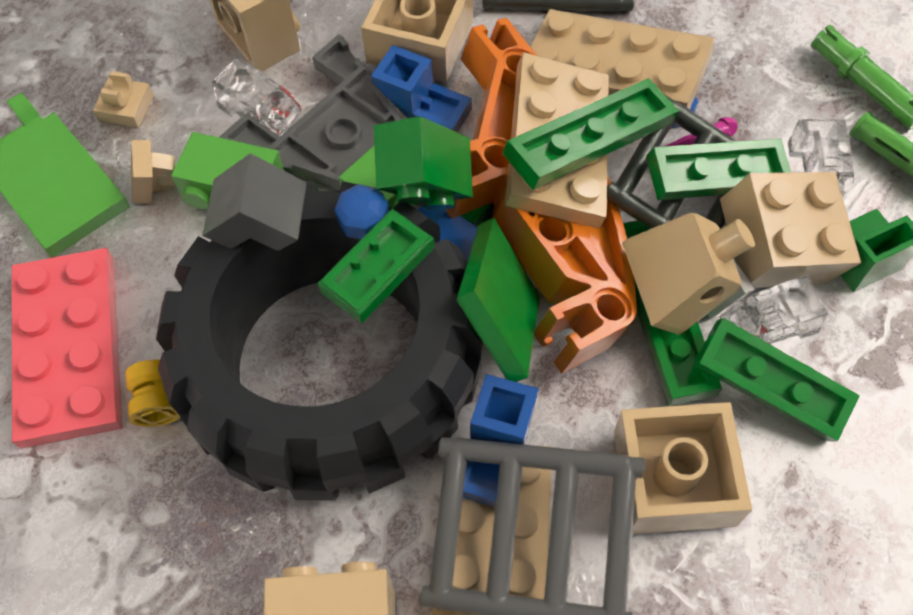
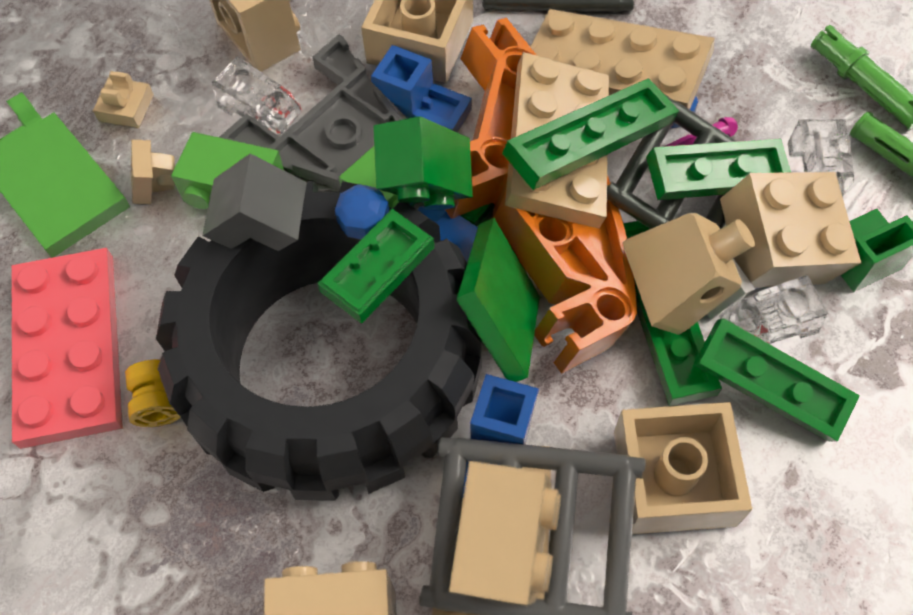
(504, 534): none -> tan brick

